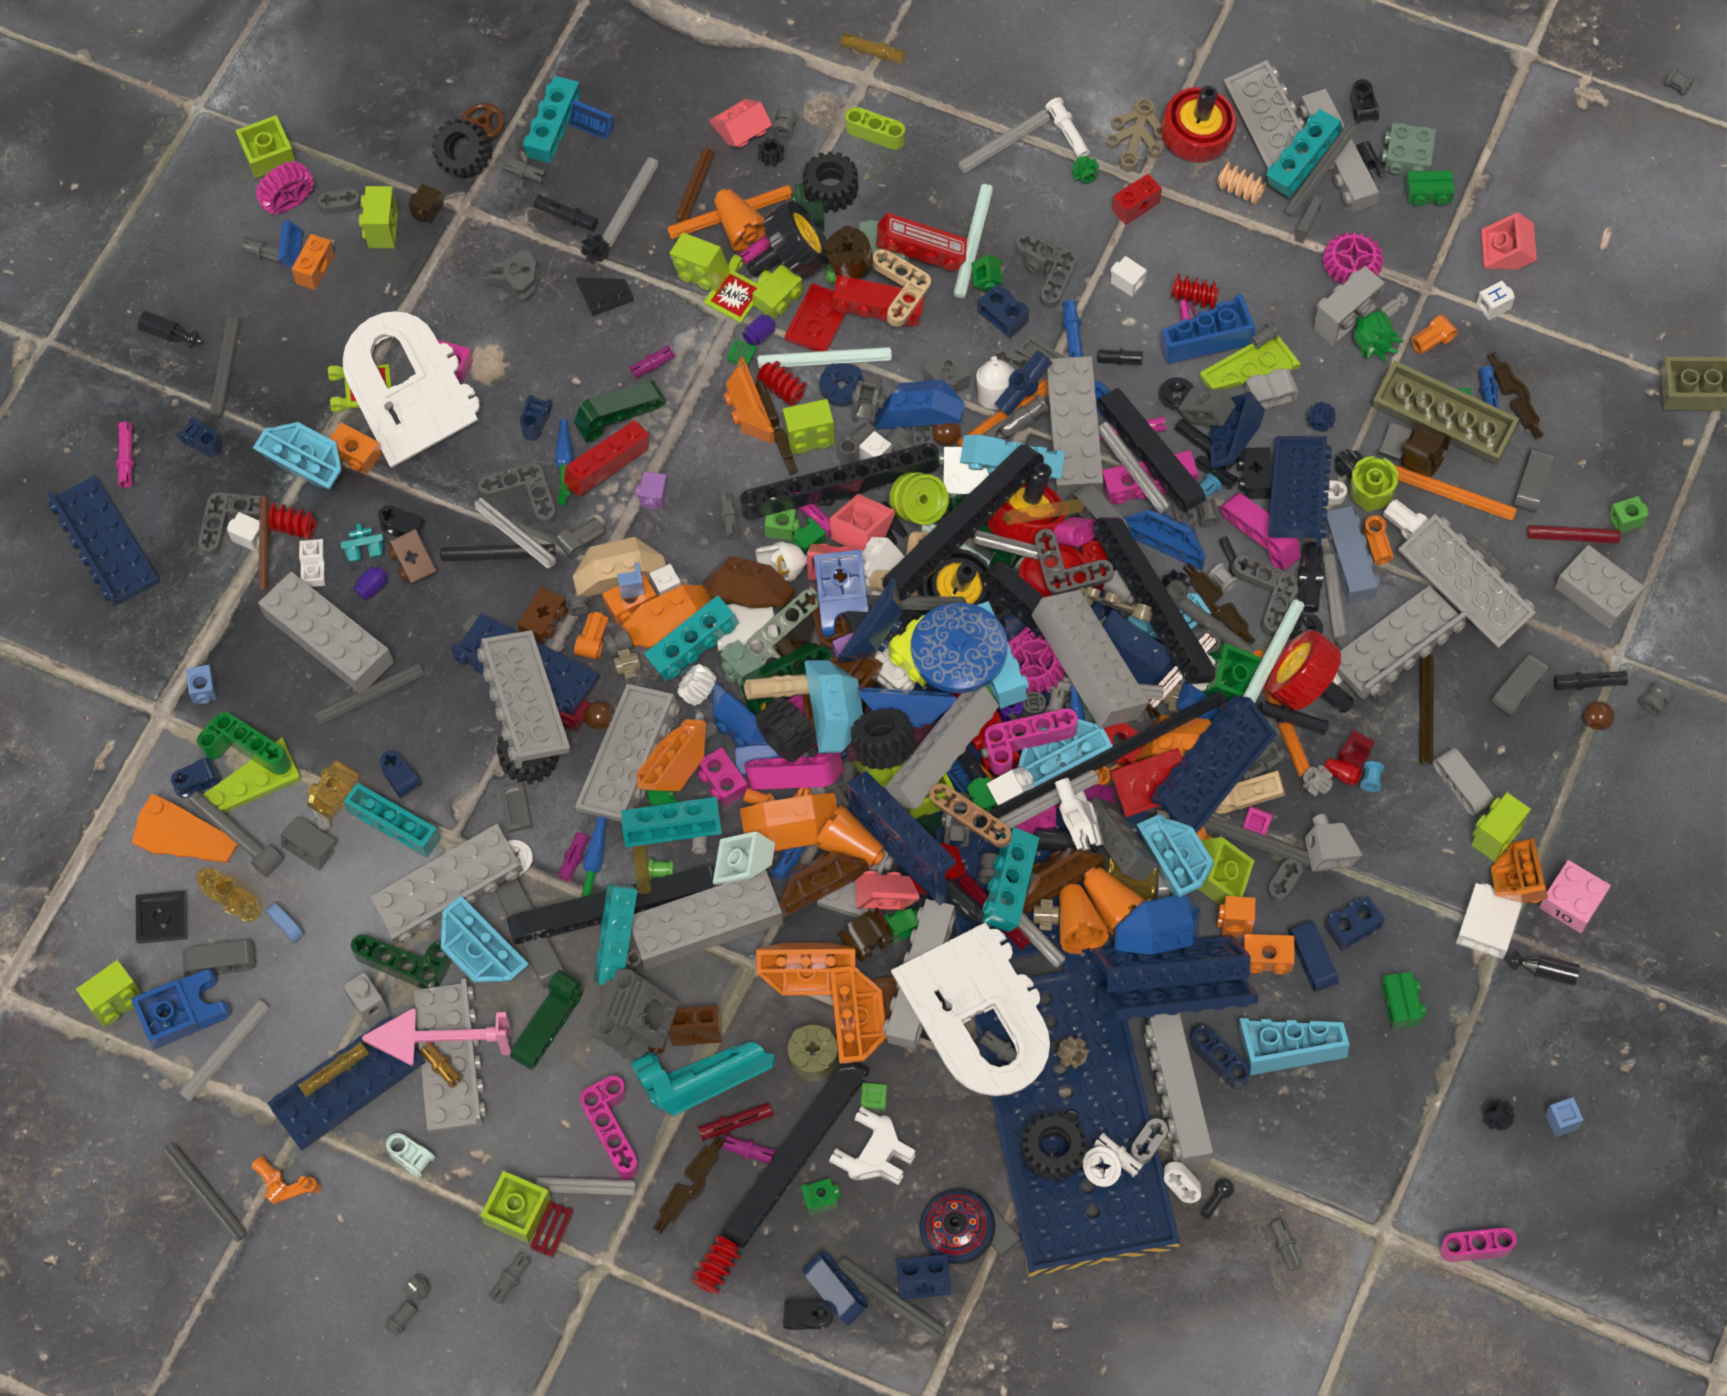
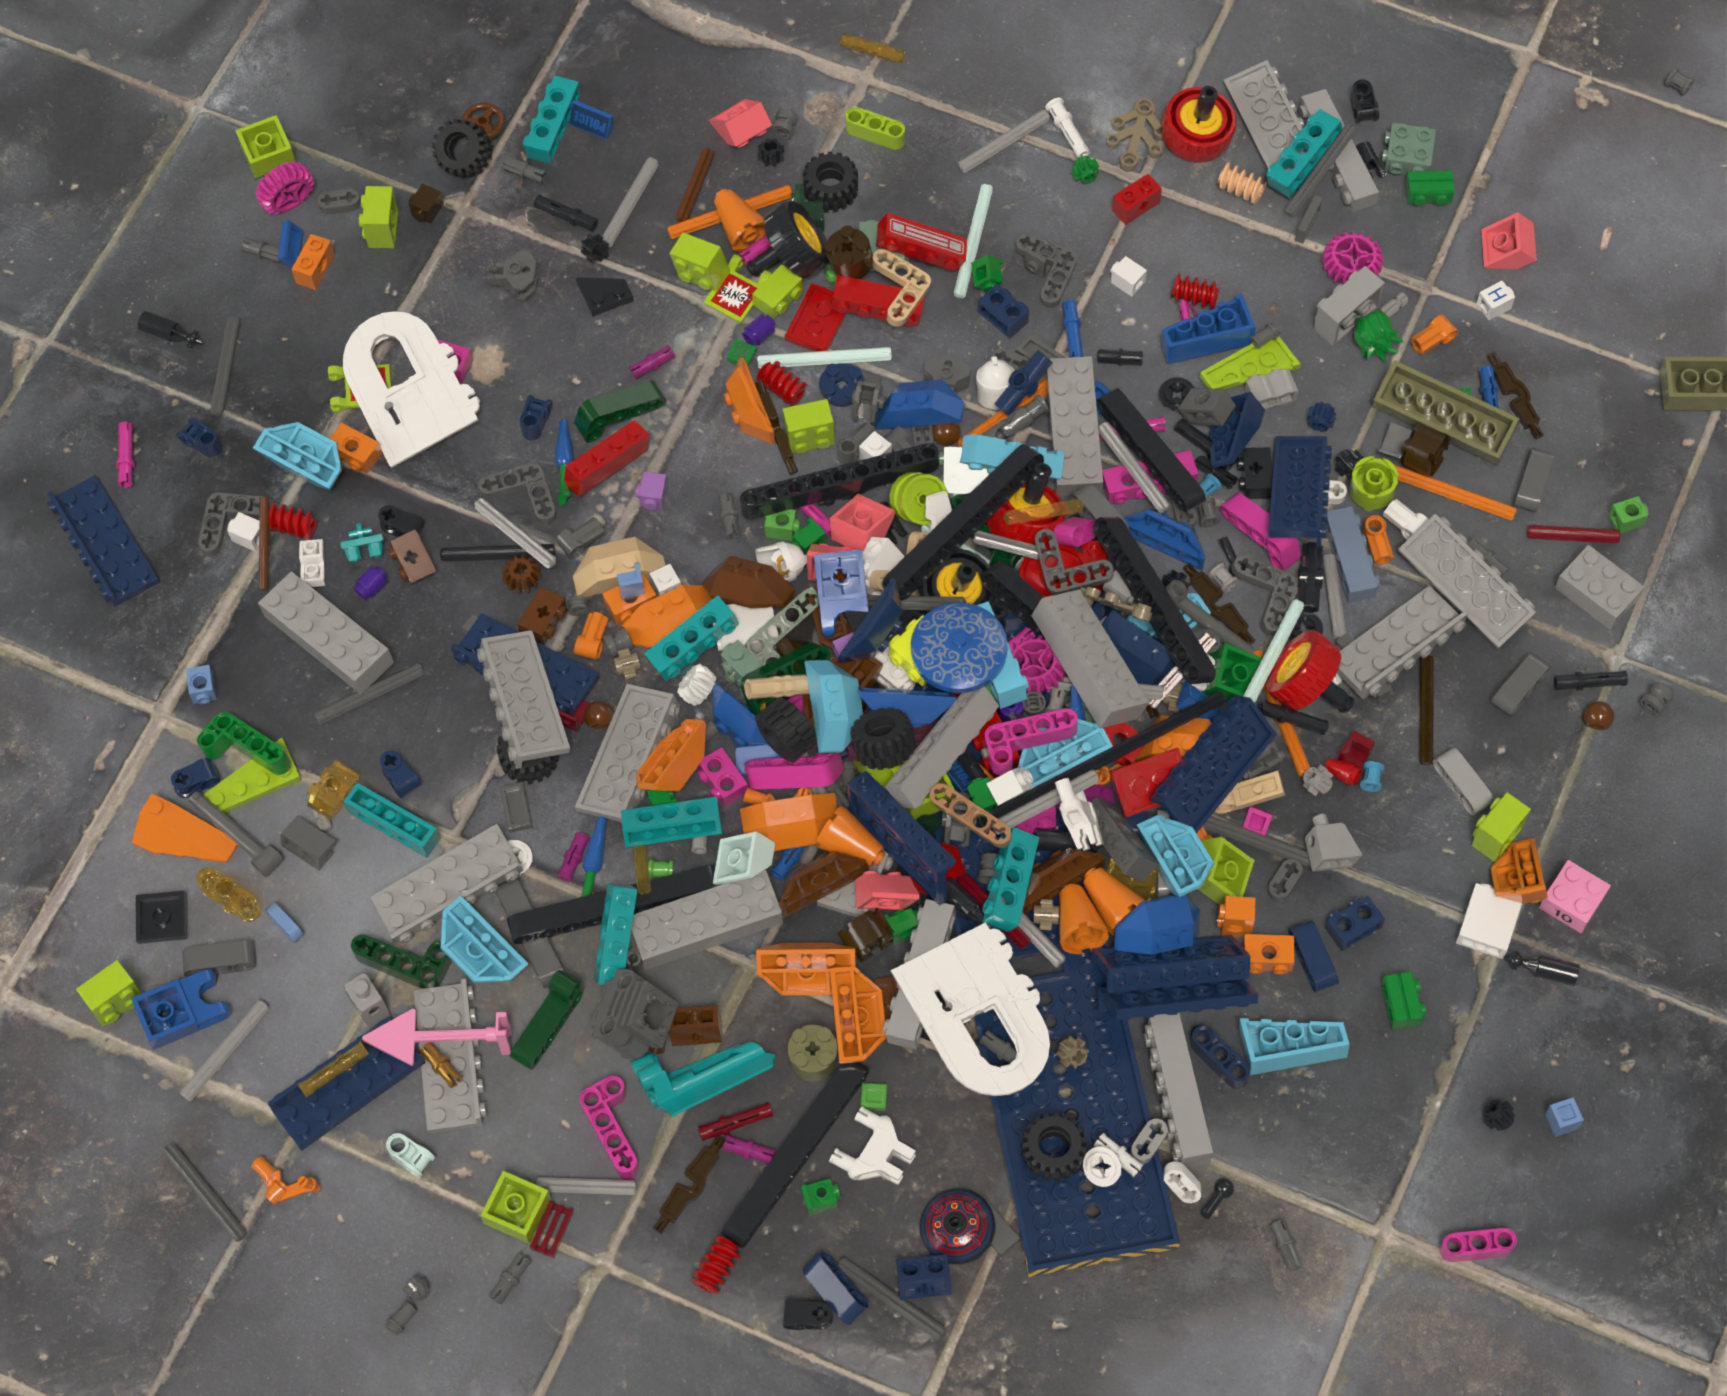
(521, 582): none -> reddish brown gear
(937, 507): none -> white slope

